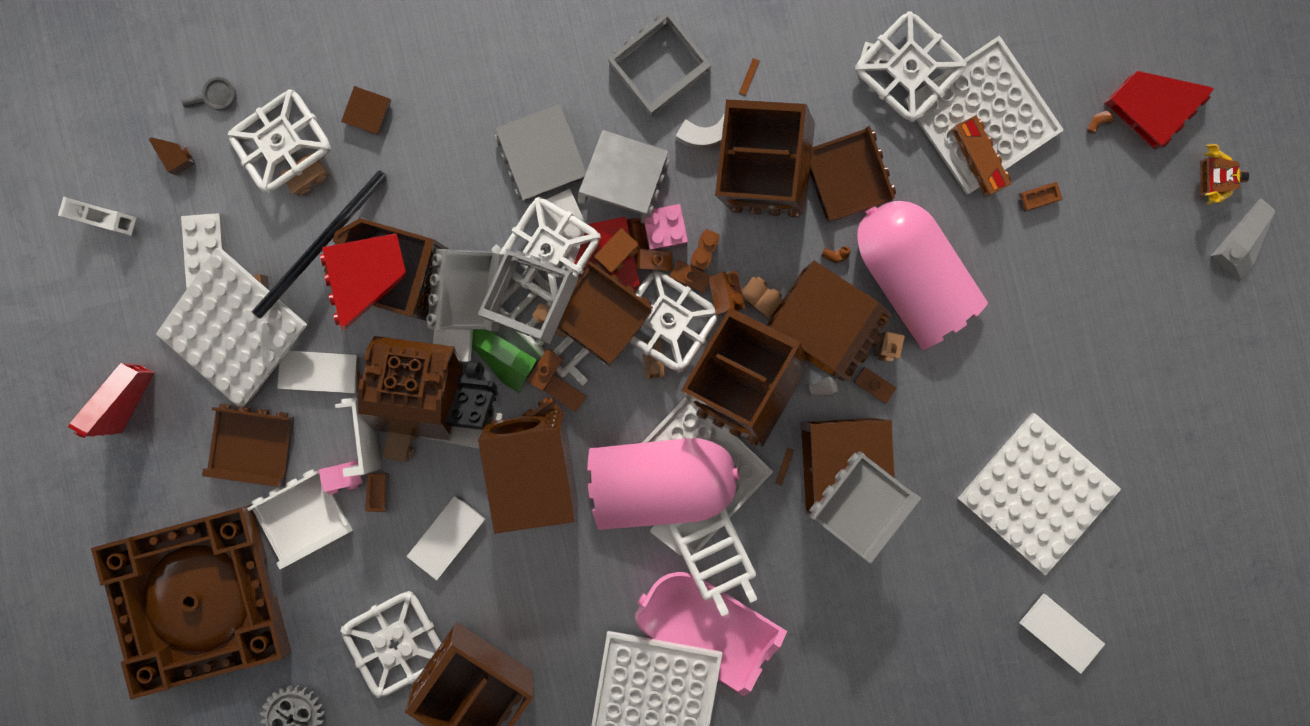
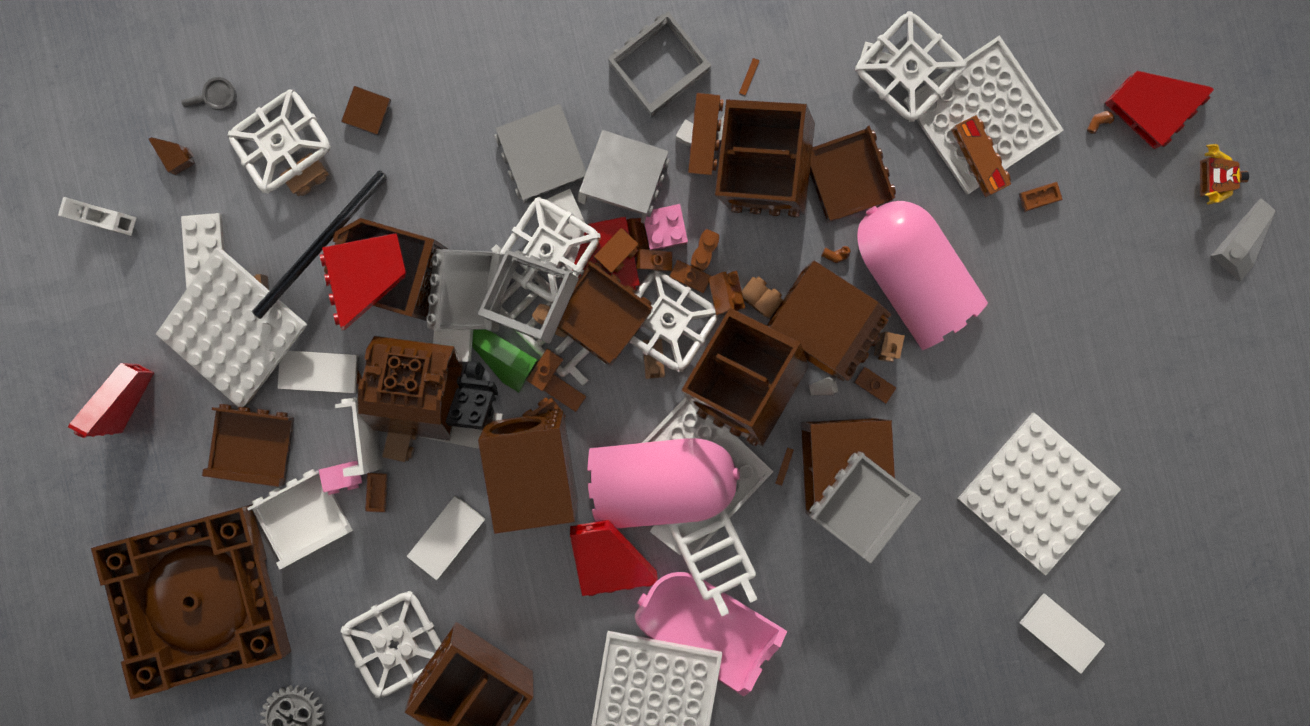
(608, 560): none -> red slope
(704, 133): none -> dark orange wedge

